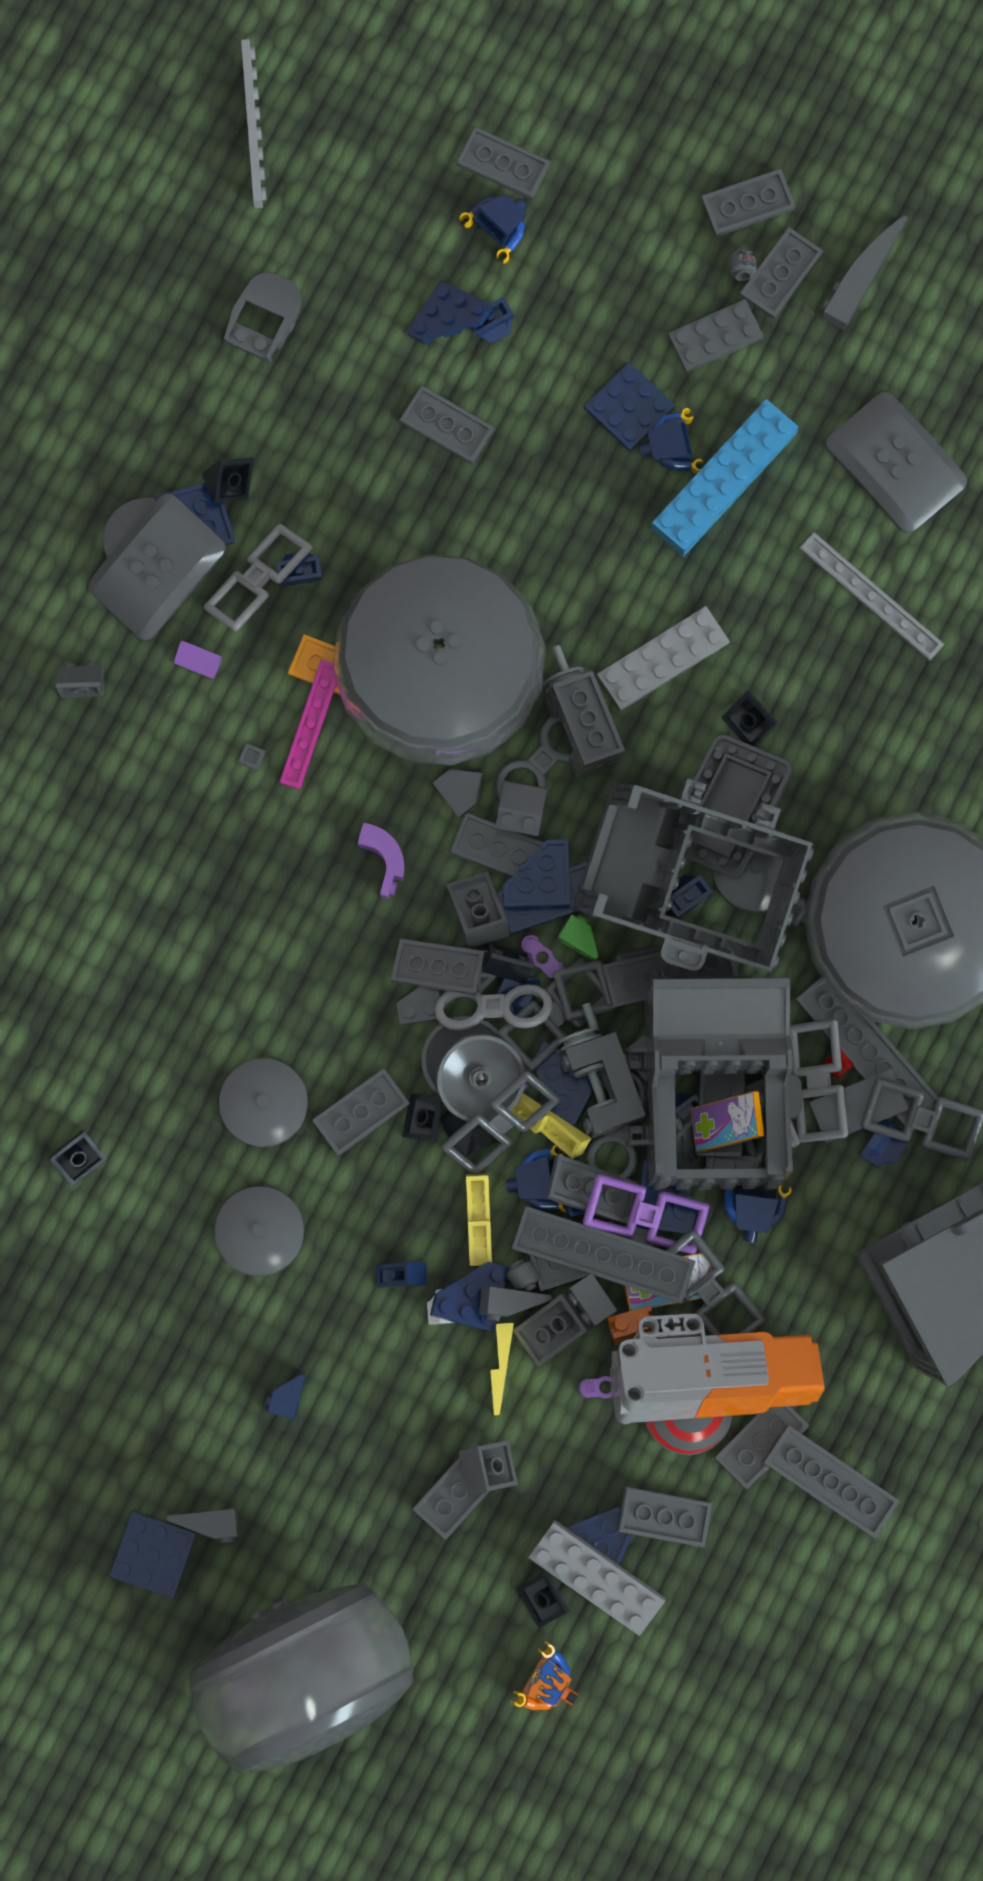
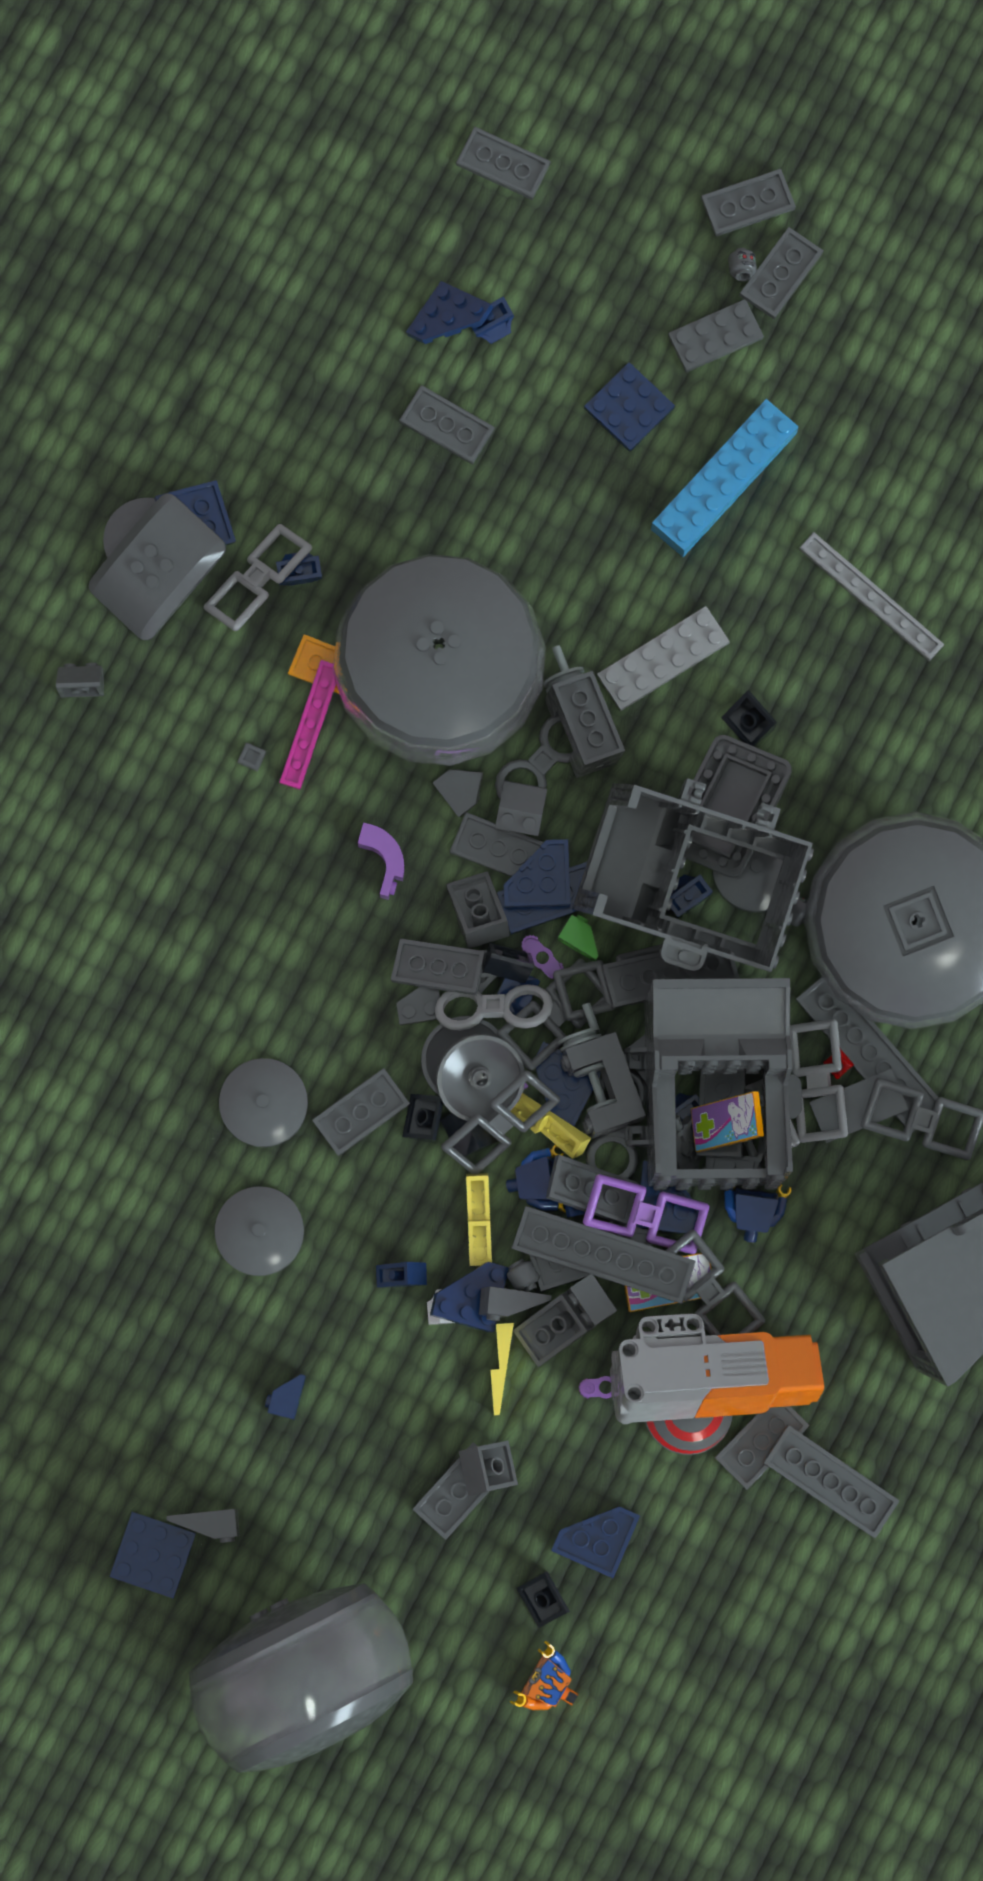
(77, 1158): black slope -> none
(197, 659): medium lavender slope -> none
(229, 479): black slope -> none
(254, 132): light grey plate -> none
(275, 296): dark grey slope -> none
(500, 219): dark blue torso -> none
(597, 1578): light grey plate -> none
(627, 1324): orange brick -> none
(664, 1517): dark grey tile -> none
(671, 443): dark blue torso -> none
(860, 276): dark grey slope -> none
(882, 1148): dark blue slope -> none
(896, 462): dark grey wedge -> none

